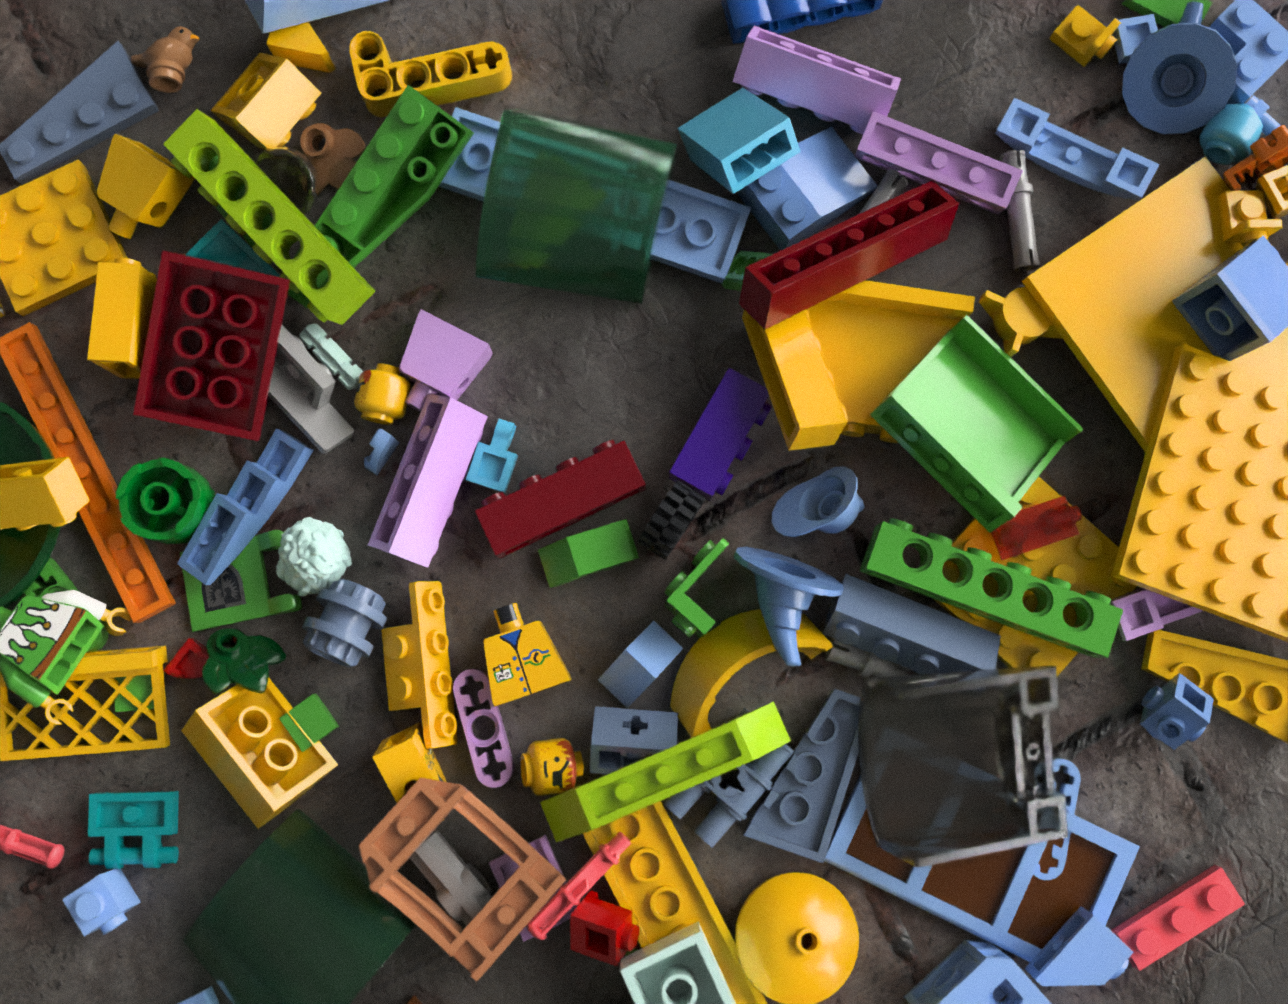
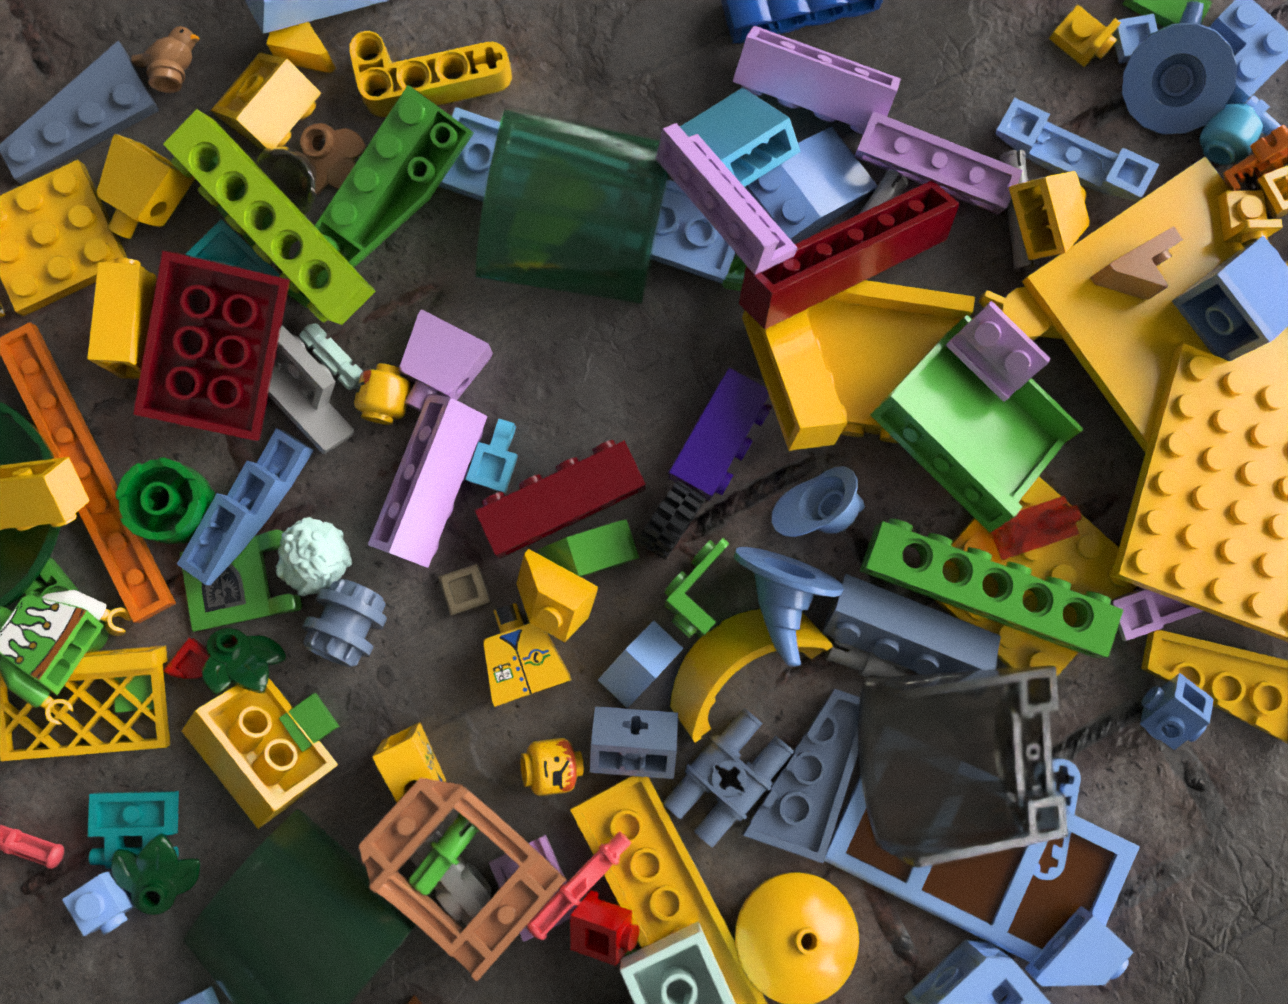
(154, 870): none -> dark green plate
(384, 446): light blue tile -> none
(420, 665): yellow bracket -> none
(442, 855): none -> bright green axle
(464, 590): none -> dark tan tile
(480, 761): lavender beam -> none
(554, 596): none -> yellow slope
(665, 773): lime slope -> none
(723, 200): none -> lavender fence
(998, 351): none -> lavender plate
(1050, 213): none -> yellow torso
(1137, 270): none -> medium nougat slope
(1178, 916): coral plate -> none

